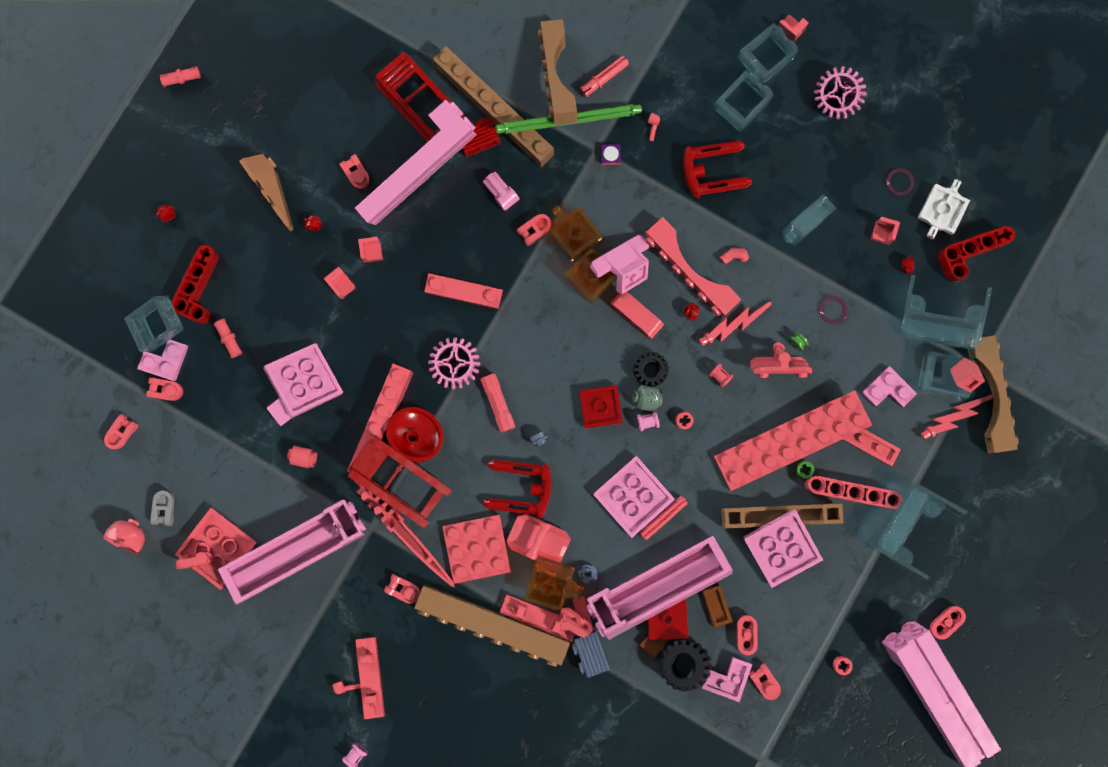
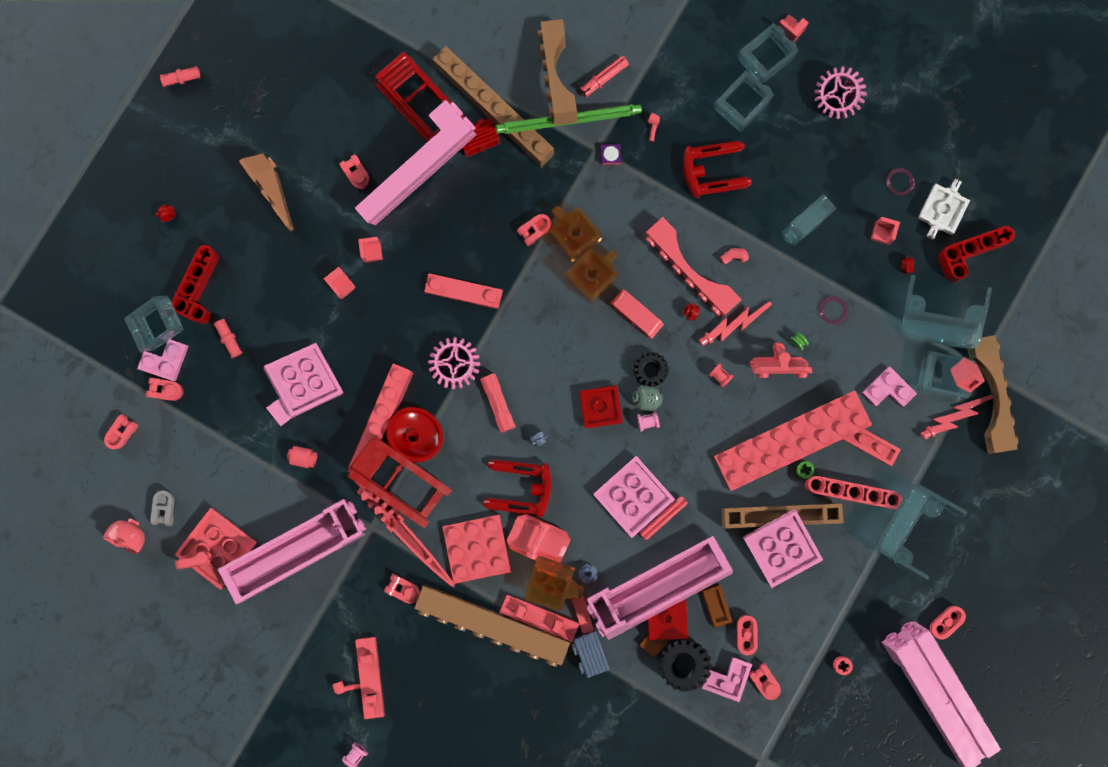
(312, 223): red plate -> none
(504, 195): bright pink piece -> none
(574, 622): coral plate -> none
(626, 263): bright pink plate -> none
(681, 415): coral bush -> none

